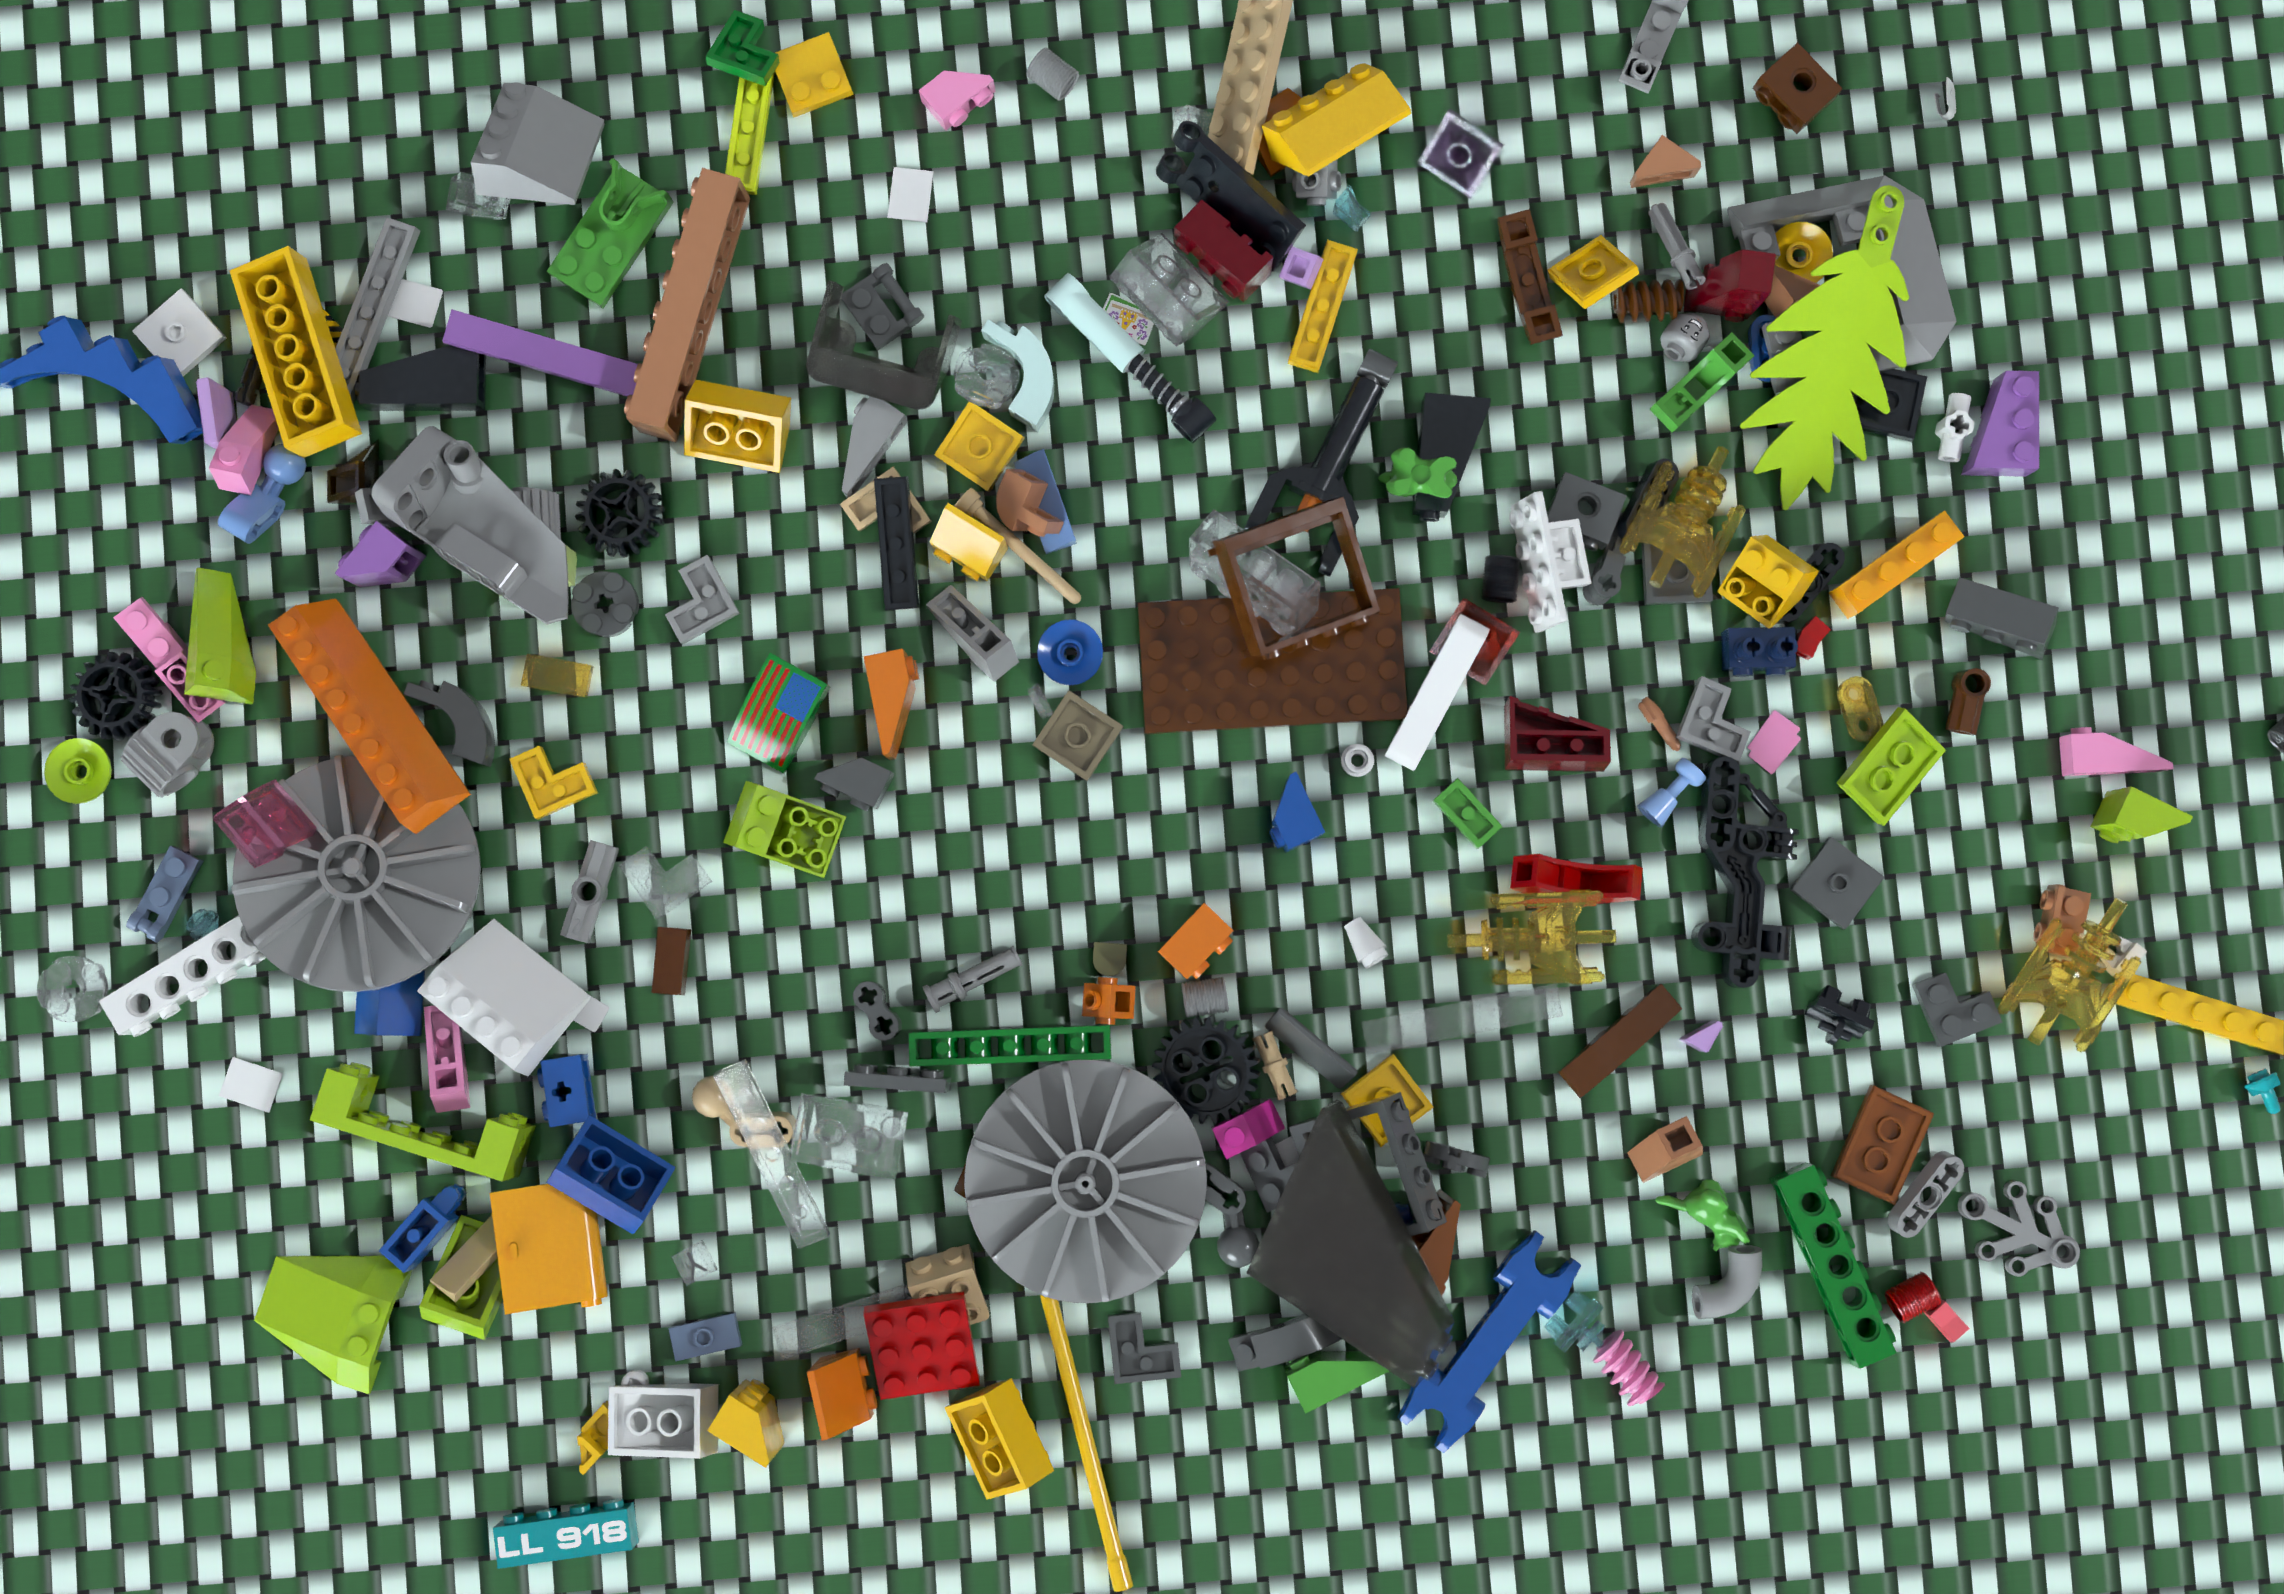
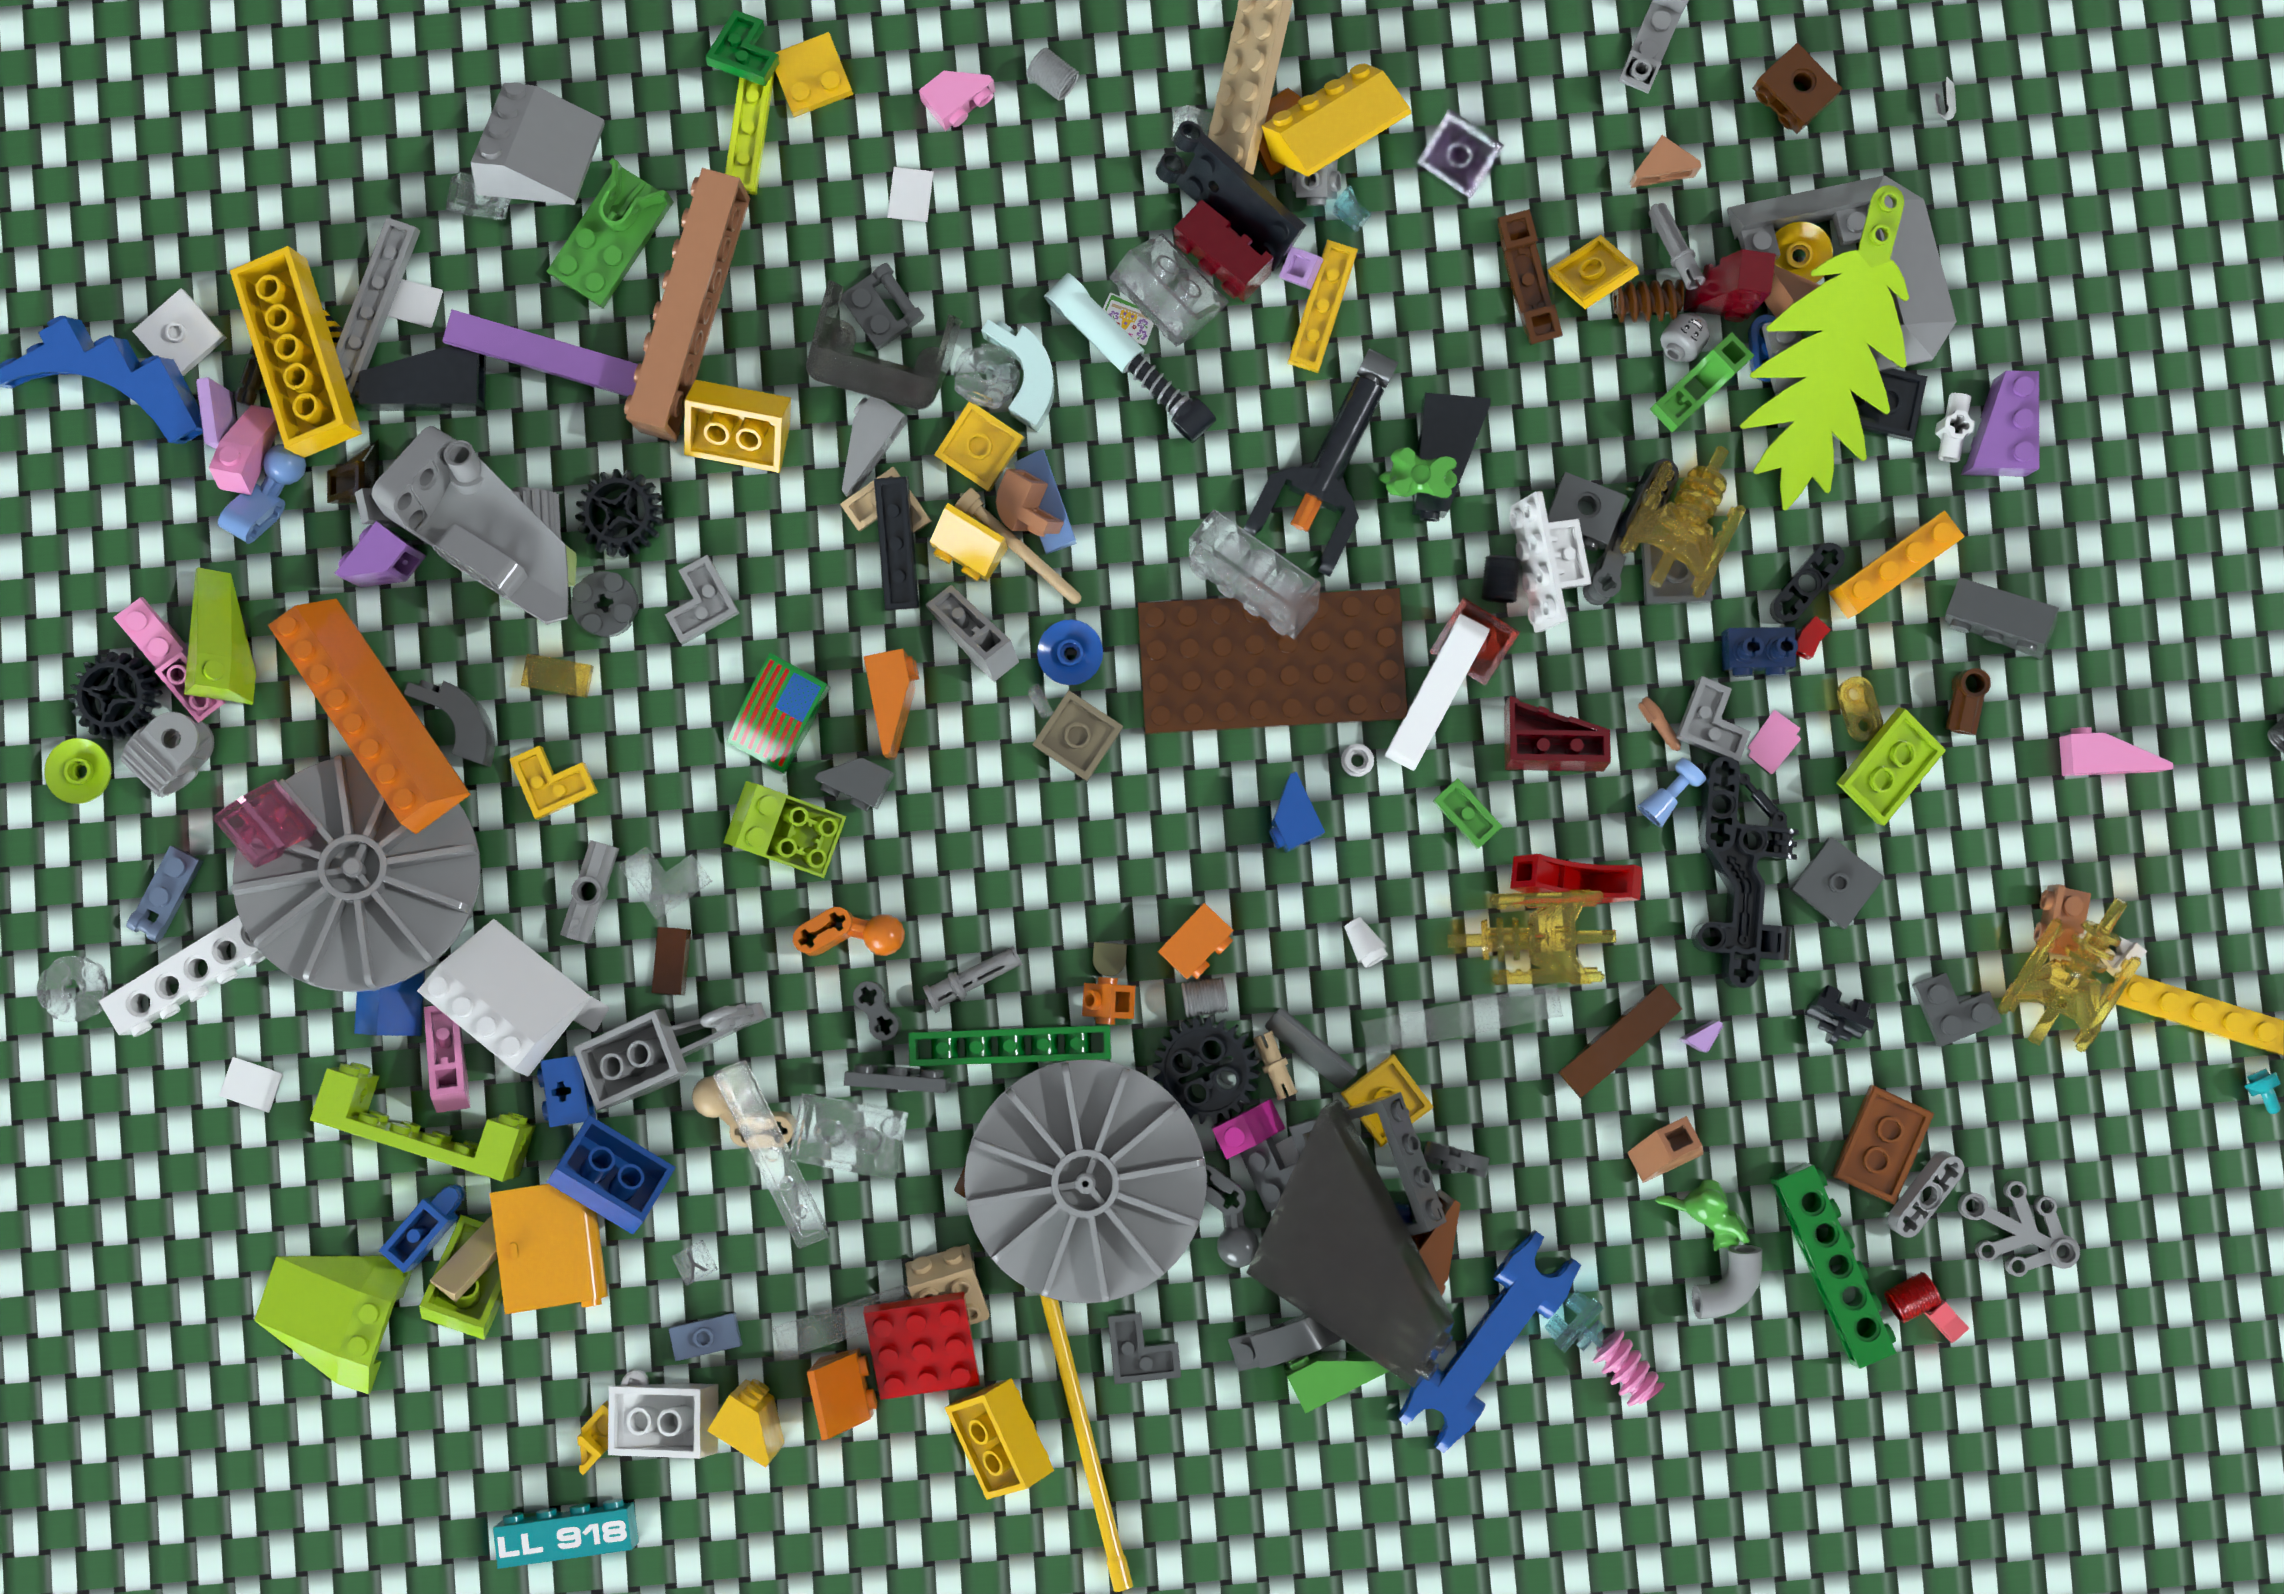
(202, 923): clear light blue plate -> none
(646, 1054): none -> light grey slope
(881, 934): none -> orange beam
(1278, 529): reddish brown window -> none
(1767, 580): yellow slope -> none
(2134, 815): lime slope -> none

